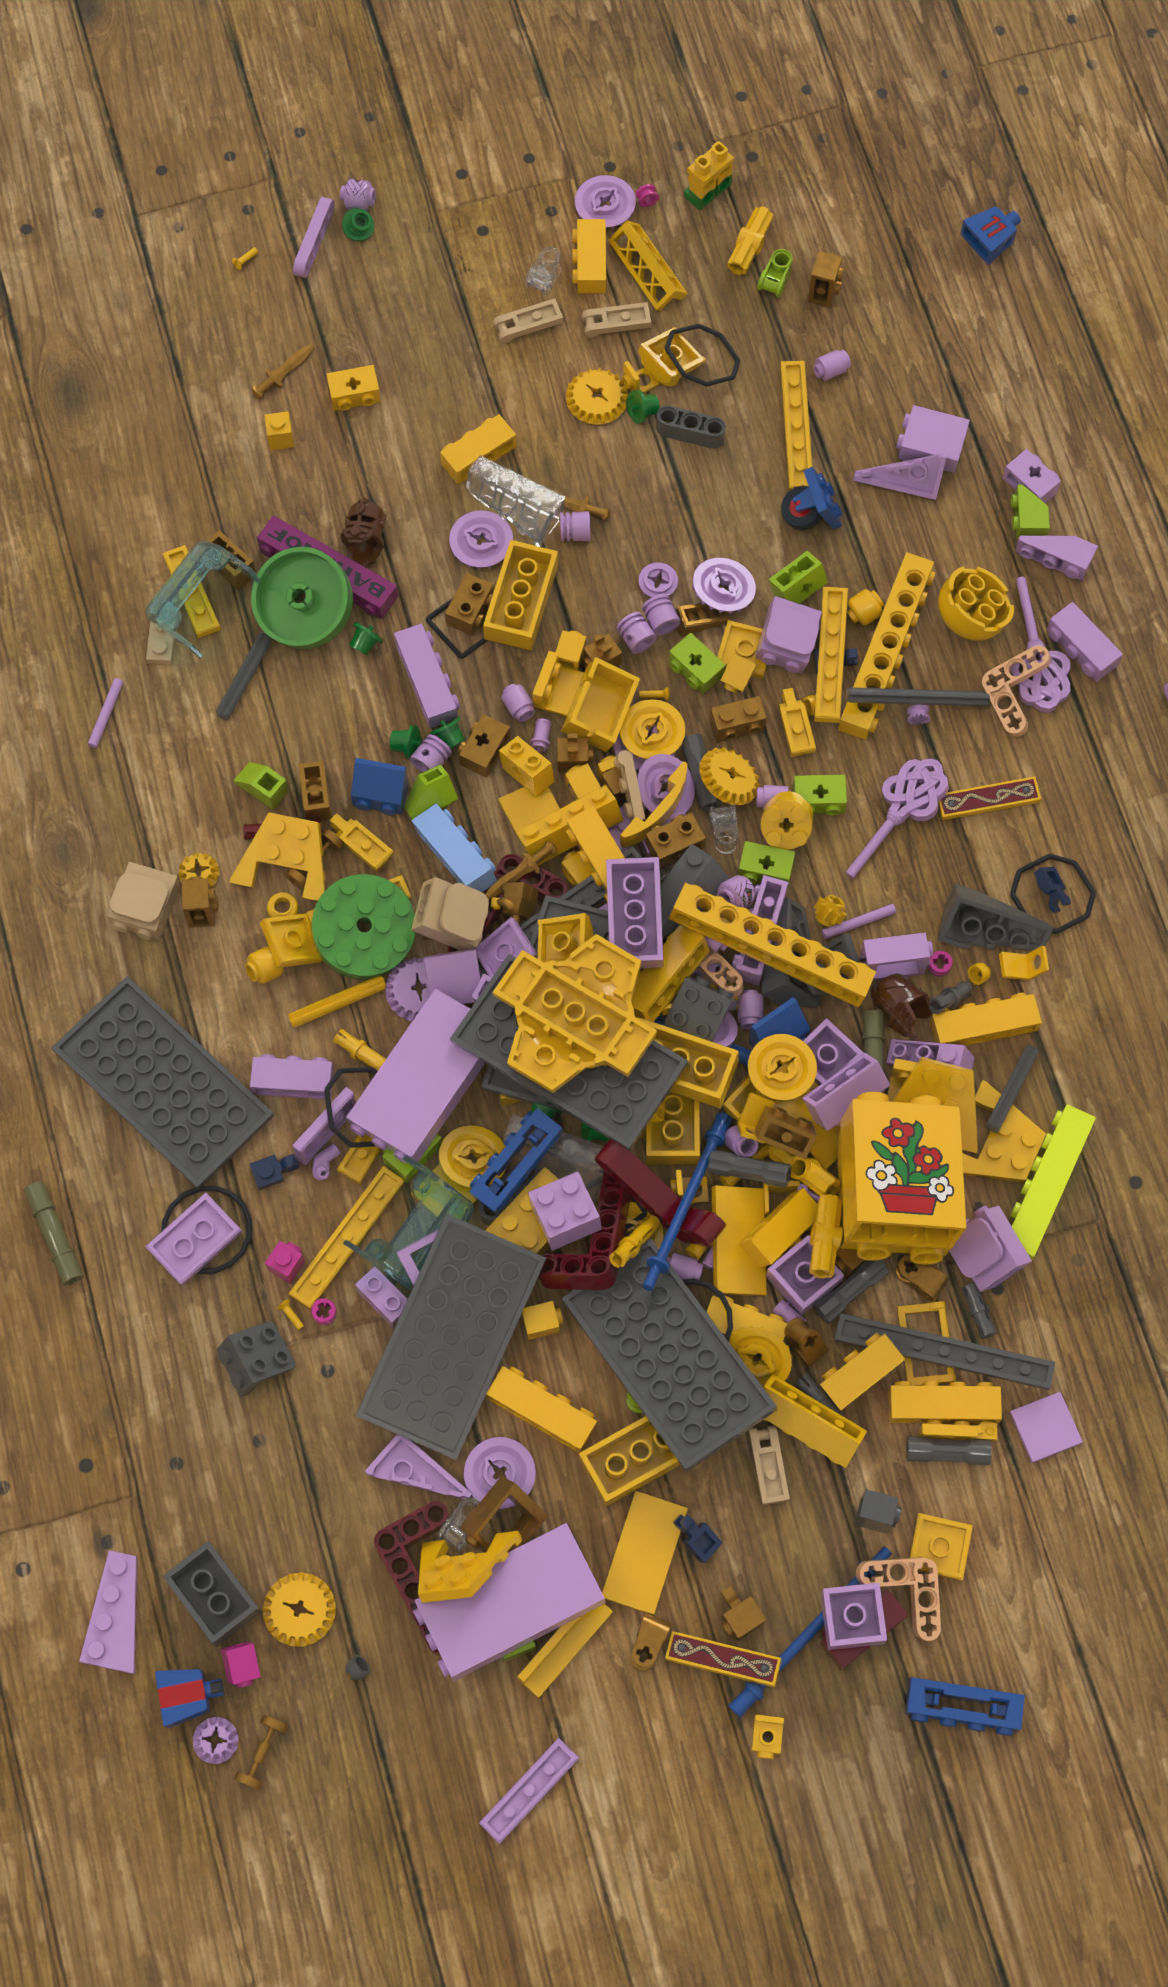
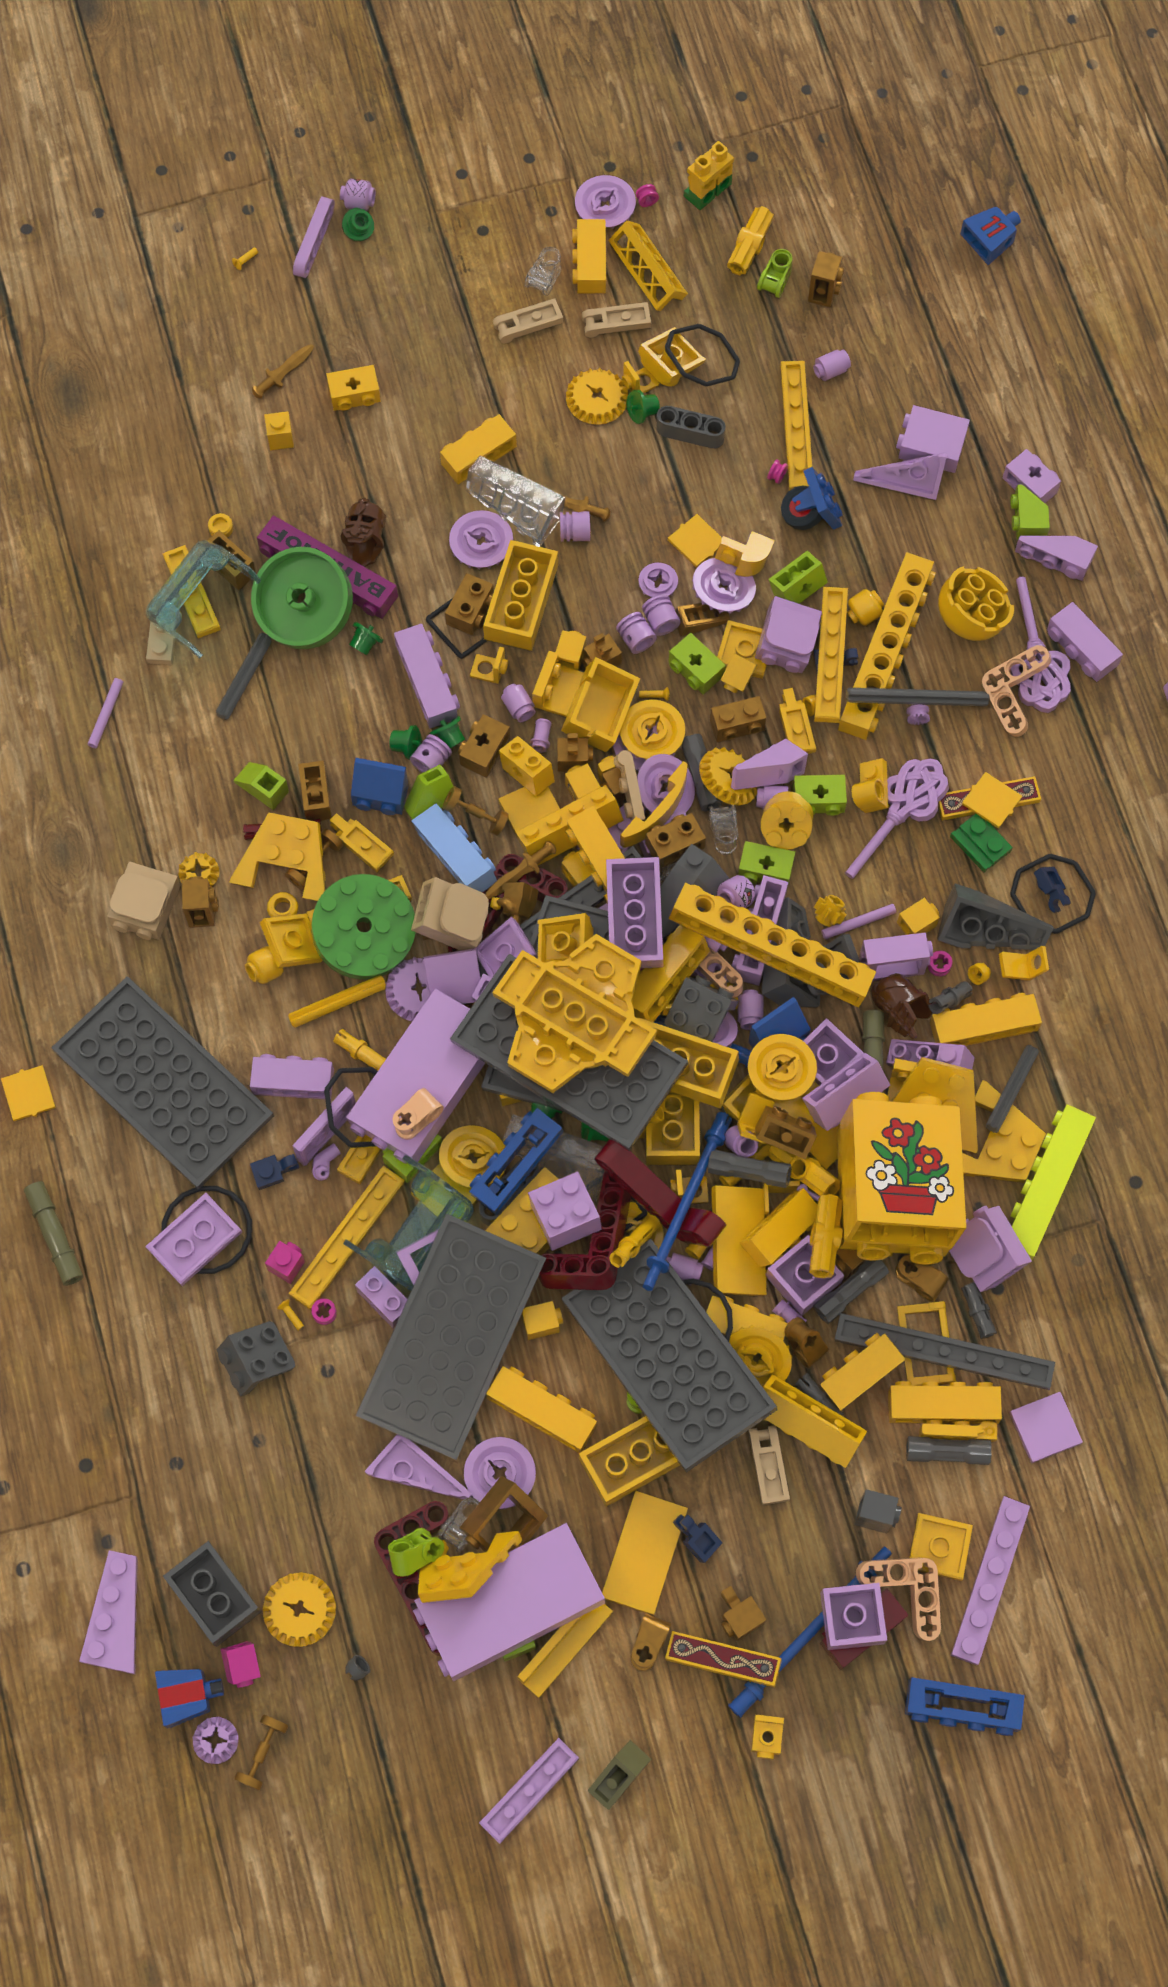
(28, 1093): none -> yellow piece
(220, 522): none -> yellow tile
(411, 1552): none -> lime piece
(418, 1111): none -> light nougat piece
(498, 664): none -> yellow bracket
(498, 821): none -> pearl gold wheel
(619, 1774): none -> olive slope
(696, 540): none -> yellow piece
(747, 558): none -> yellow brick
(770, 767): none -> lavender slope
(777, 471): none -> dark pink bush
(872, 790): none -> yellow plate
(919, 918): none -> yellow brick
(981, 842): none -> green plate
(990, 1581): none -> lavender plate
(992, 800): none -> yellow piece

